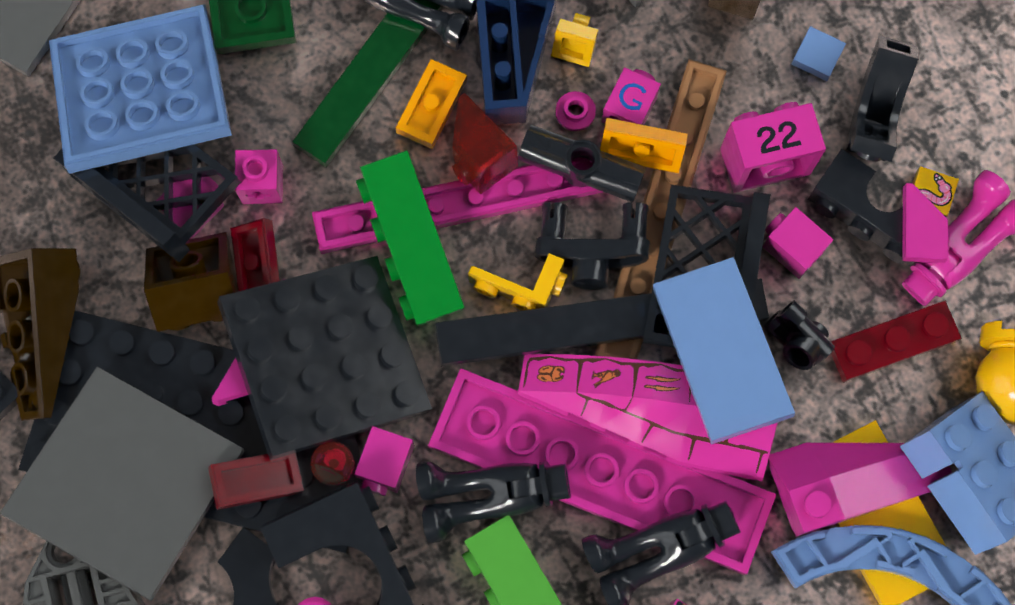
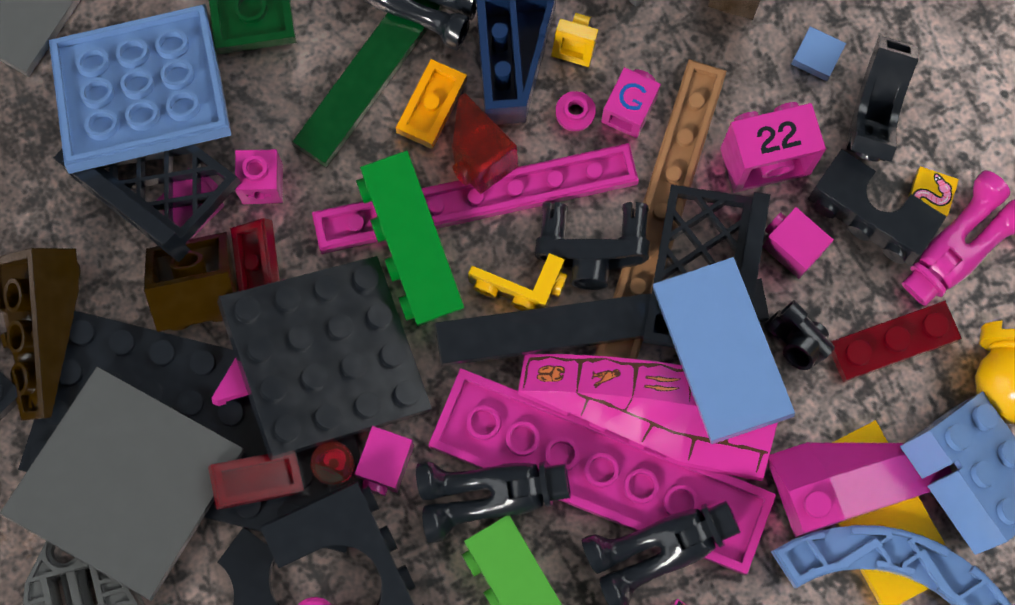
(556, 153): black piece -> none
(644, 144): light orange plate -> none
(923, 228): dark pink tile -> none

